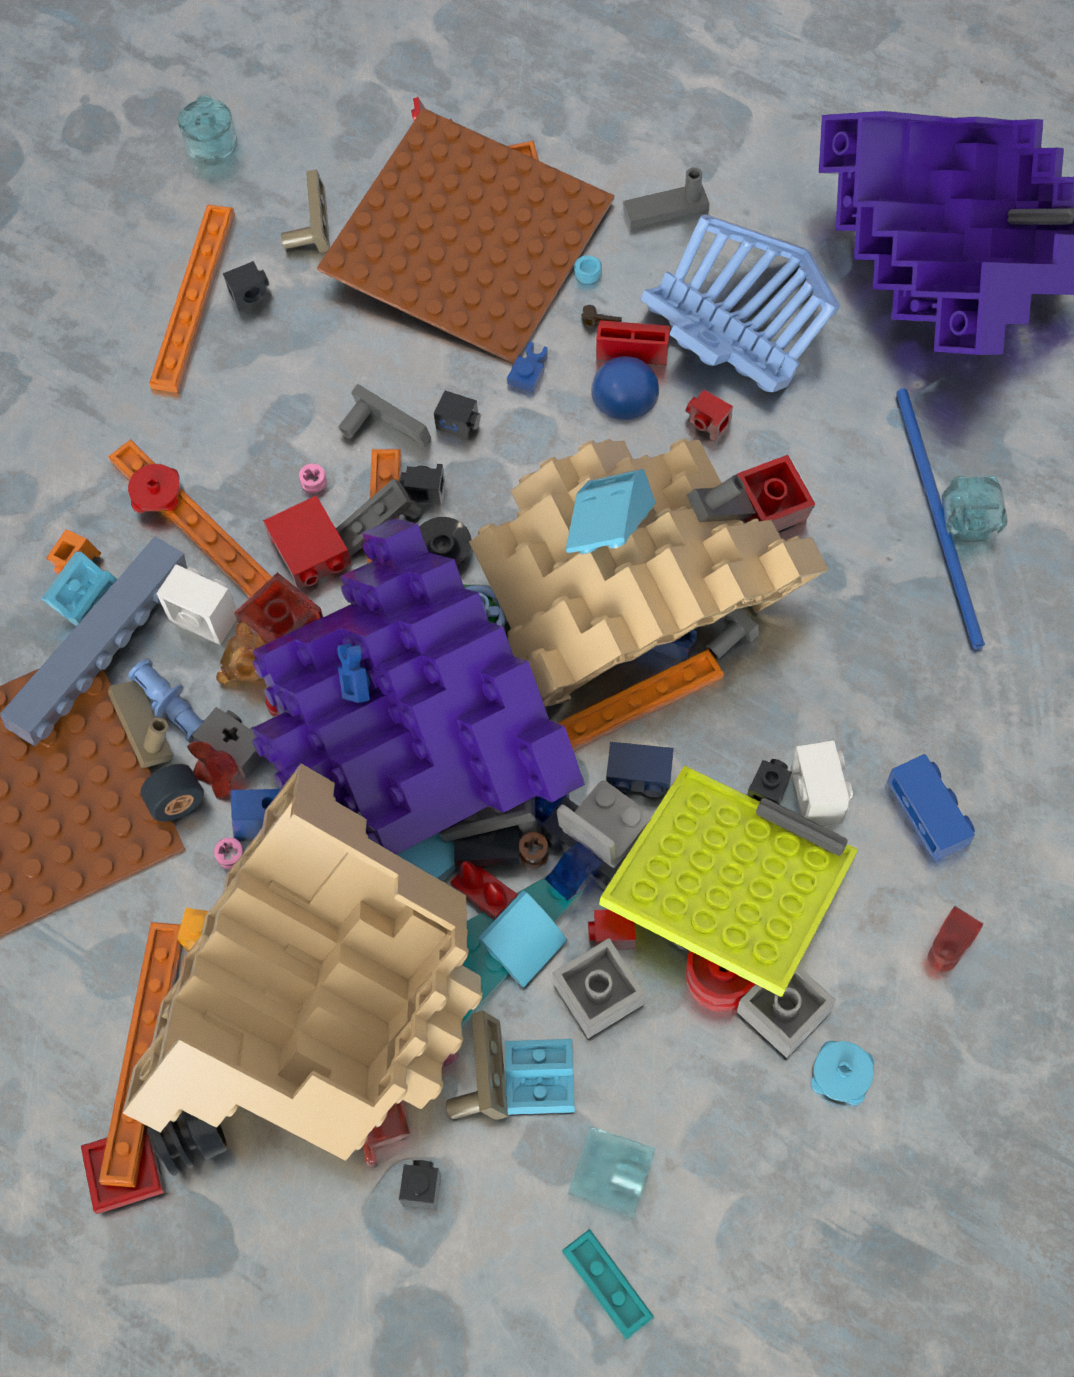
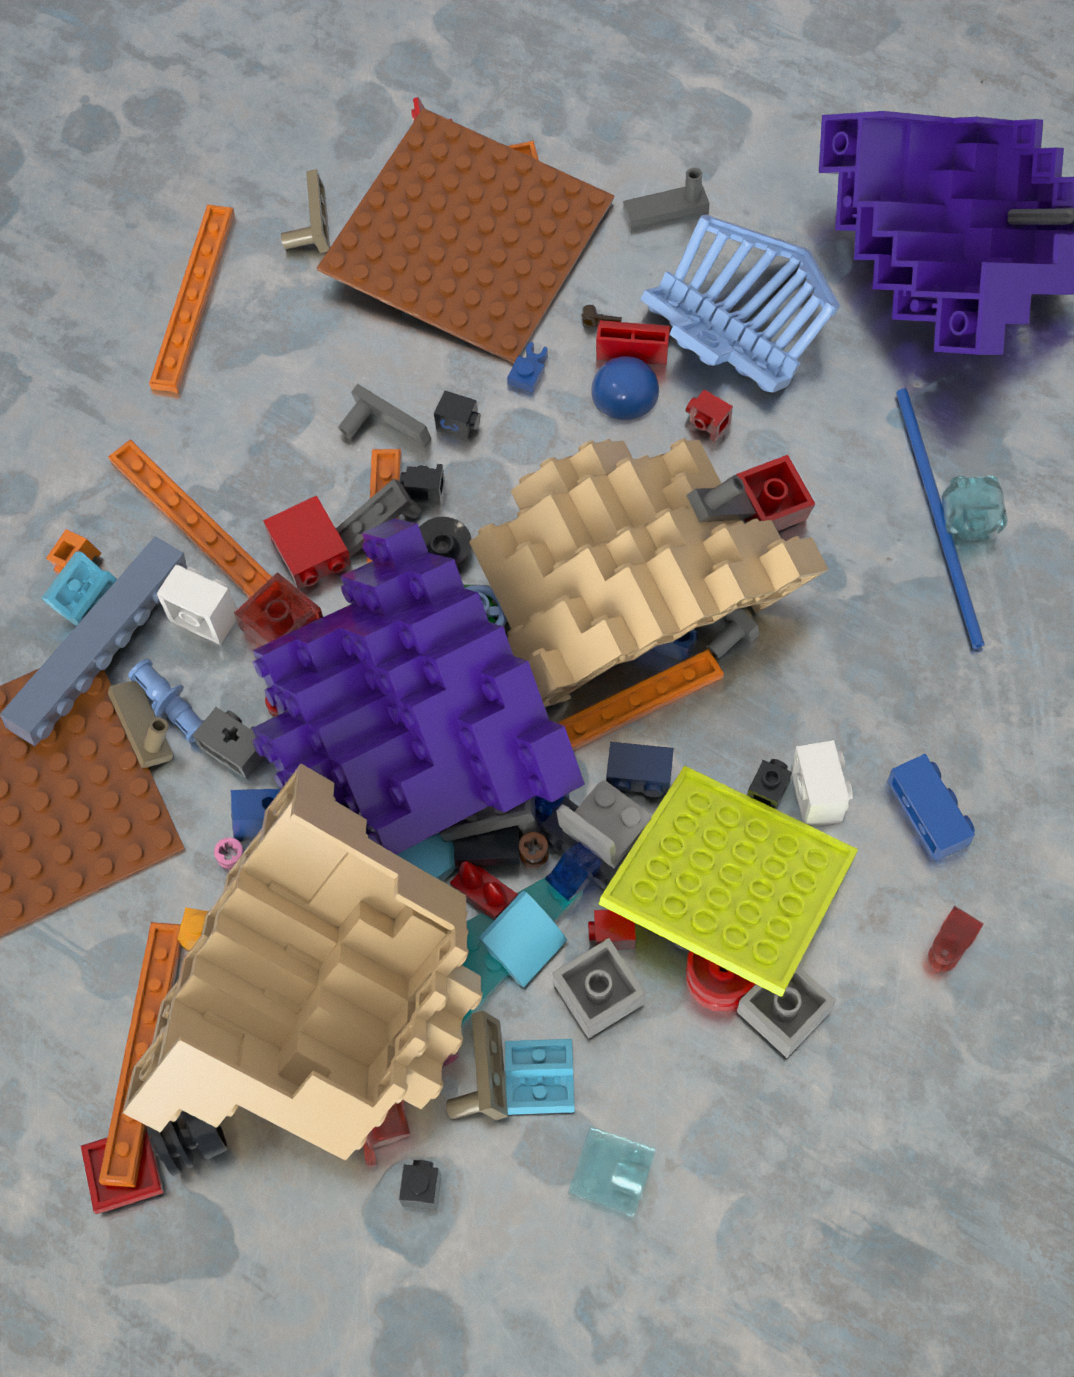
(154, 488): red piece -> none
(172, 792): black wheel -> none
(207, 129): clear light blue brick -> none
(213, 767): clear red plate -> none
(239, 657): clear orange rock -> none
(246, 285): black brick -> none
(309, 485): bright pink bush -> none
(352, 676): blue plate -> none
(588, 269): medium azure tile -> none
(608, 1284): teal tile -> none
(609, 511): medium azure slope -> none
(801, 826): dark grey axle -> none
(843, 1072): medium azure piece -> none

